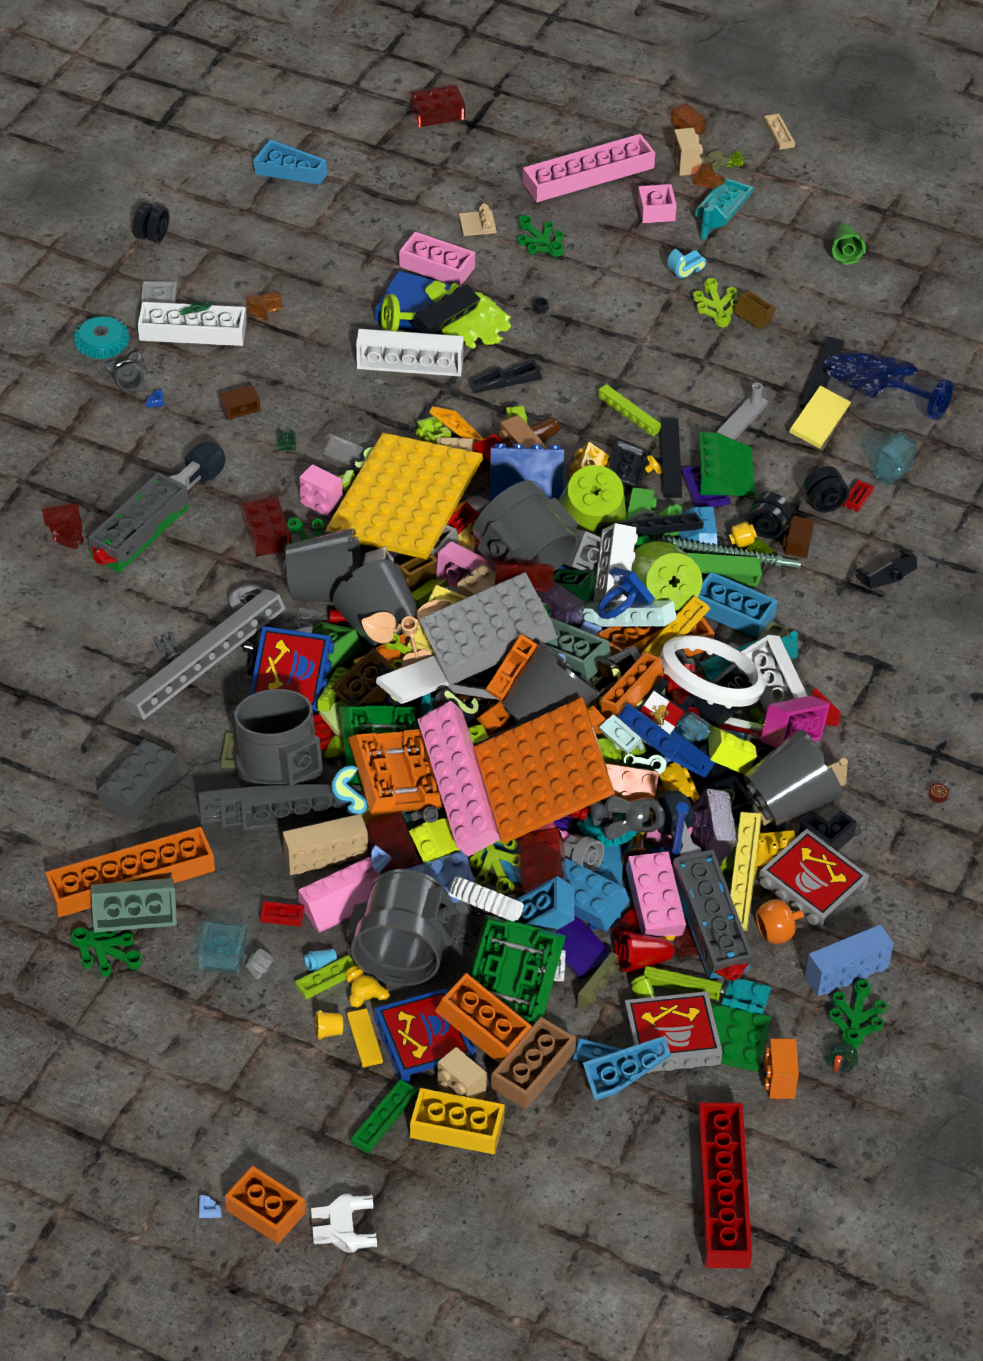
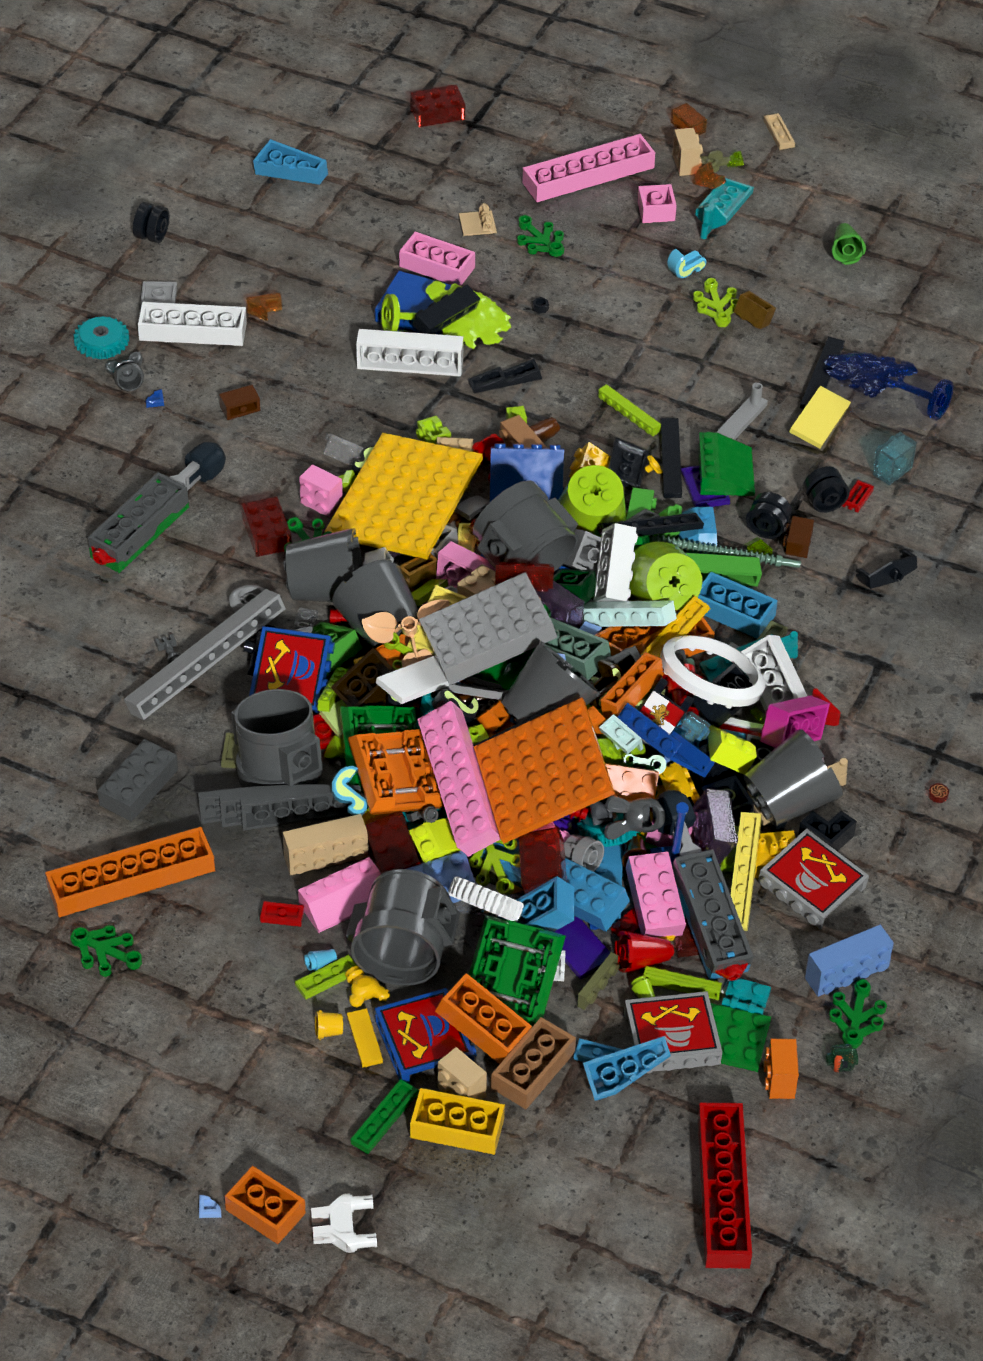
(64, 524): clear red piece -> none
(133, 905): sand green brick -> none
(196, 307): clear green piece -> none
(222, 947): clear light blue brick -> none
(259, 963): light grey piece -> none
(286, 441): clear green tile -> none
(379, 859): light blue tile -> none
(456, 423): light orange wing -> none
(462, 516): red slope -> none
(511, 667): orange arch -> none
(630, 587): blue tile -> none
(742, 534): yellow head -> none
(777, 921): orange piece -> none

